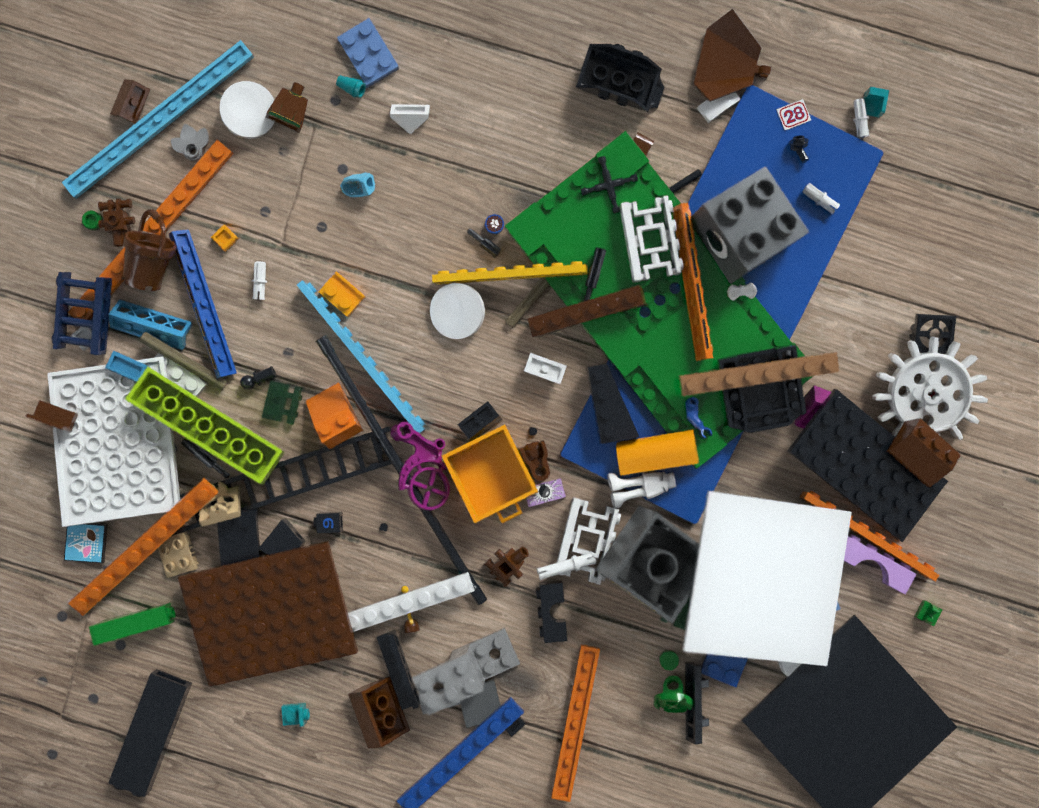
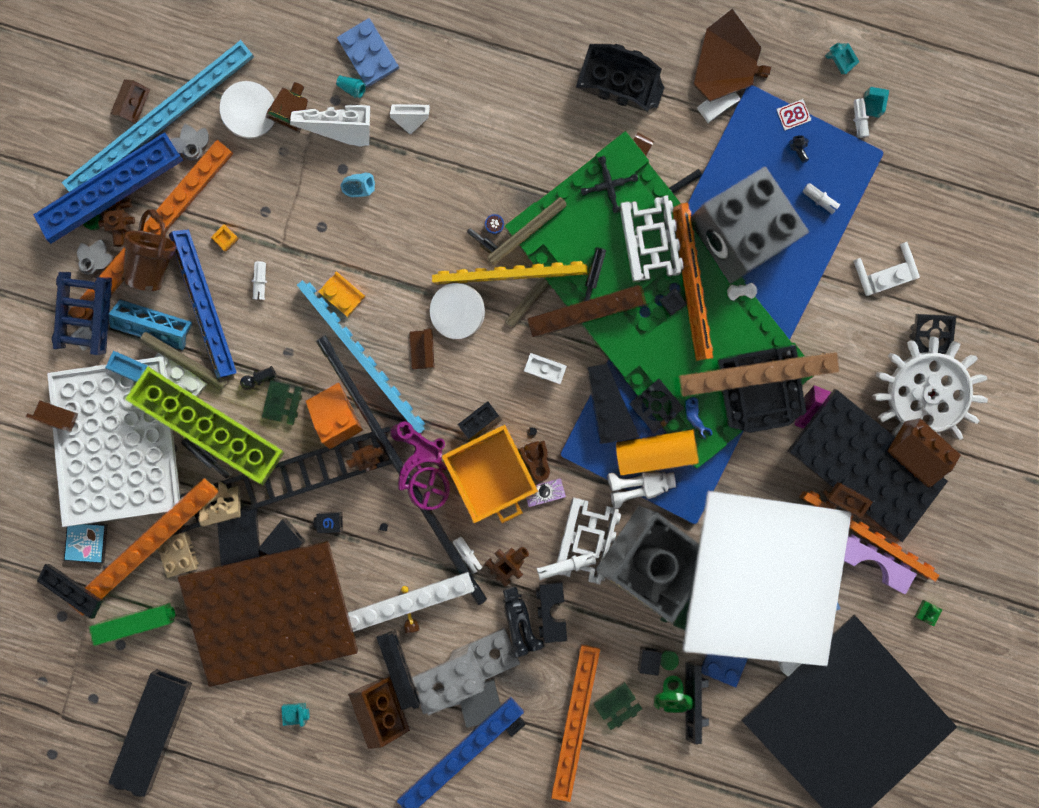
(69, 591): none -> black tile
(95, 255): none -> light grey plate
(107, 188): none -> blue plate
(344, 125): none -> white wedge
(365, 458): none -> reddish brown piece
(422, 349): none -> reddish brown panel
(467, 554): none -> white axle
(516, 613): none -> black piece
(526, 231): none -> dark tan axle
(613, 702): none -> clear green plate
(649, 661): none -> black panel
(653, 425): none -> black piece
(672, 302): none -> black tile
(843, 57): none -> teal bracket
(848, 499): none -> reddish brown panel
(889, 277): none -> white plate

